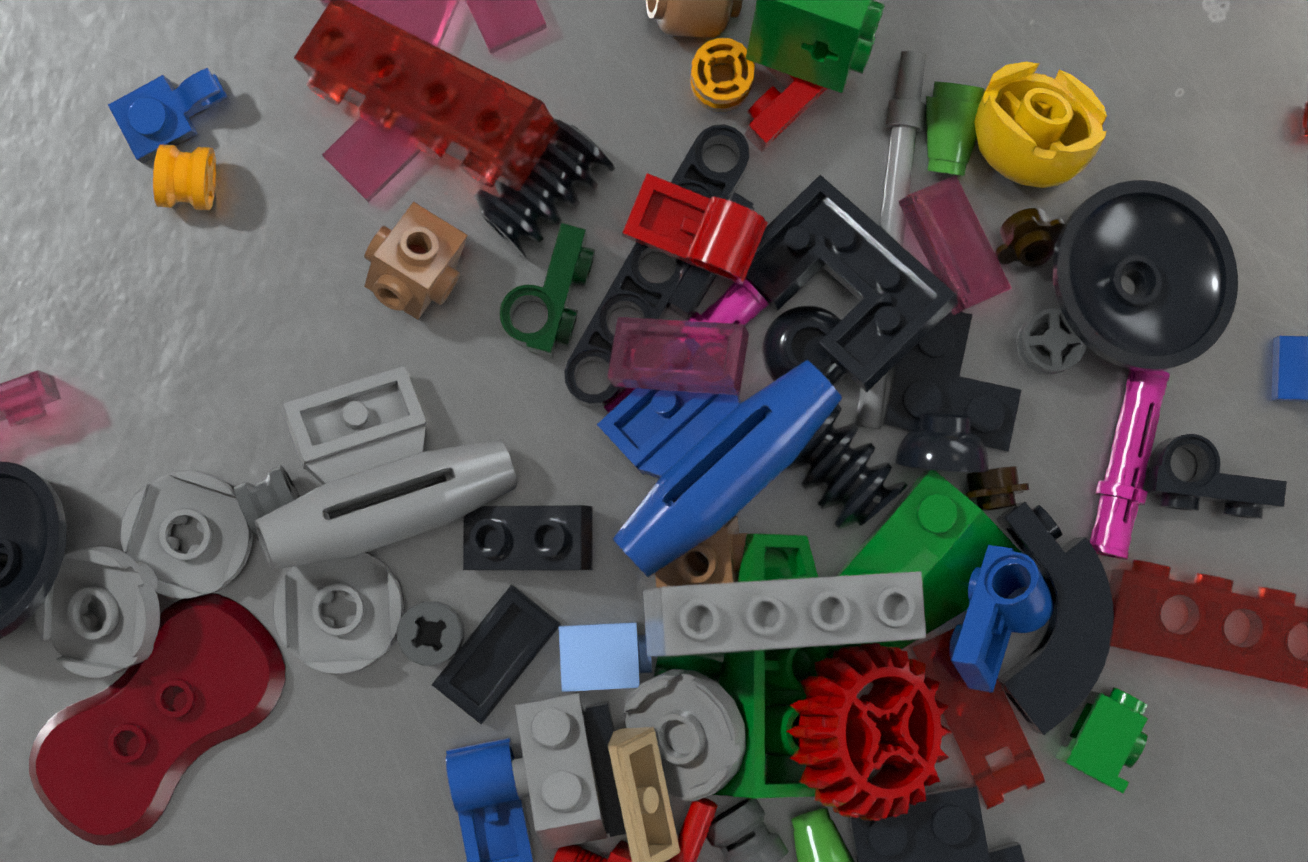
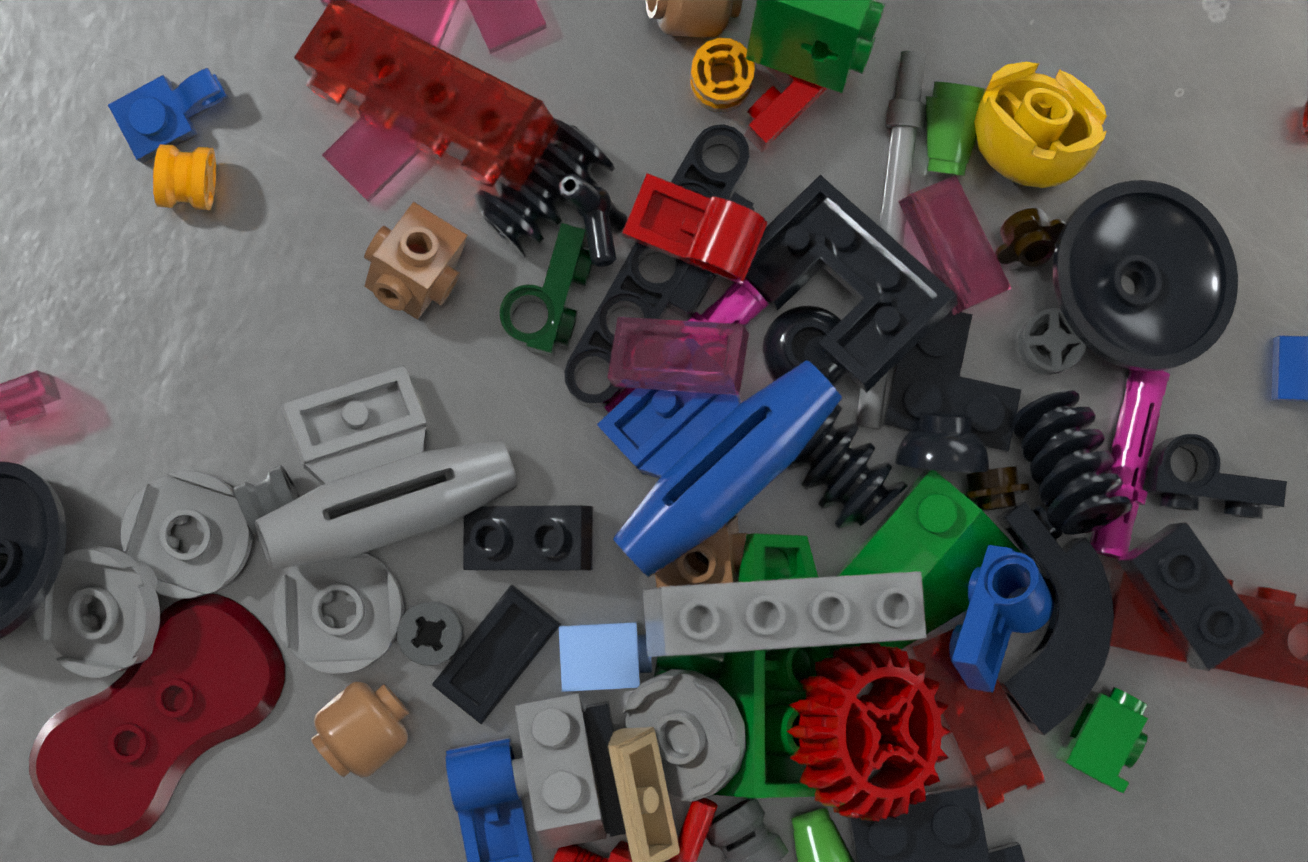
(360, 729): none -> medium nougat head
(599, 215): none -> black piece
(1065, 465): none -> black piece
(1190, 596): none -> black brick

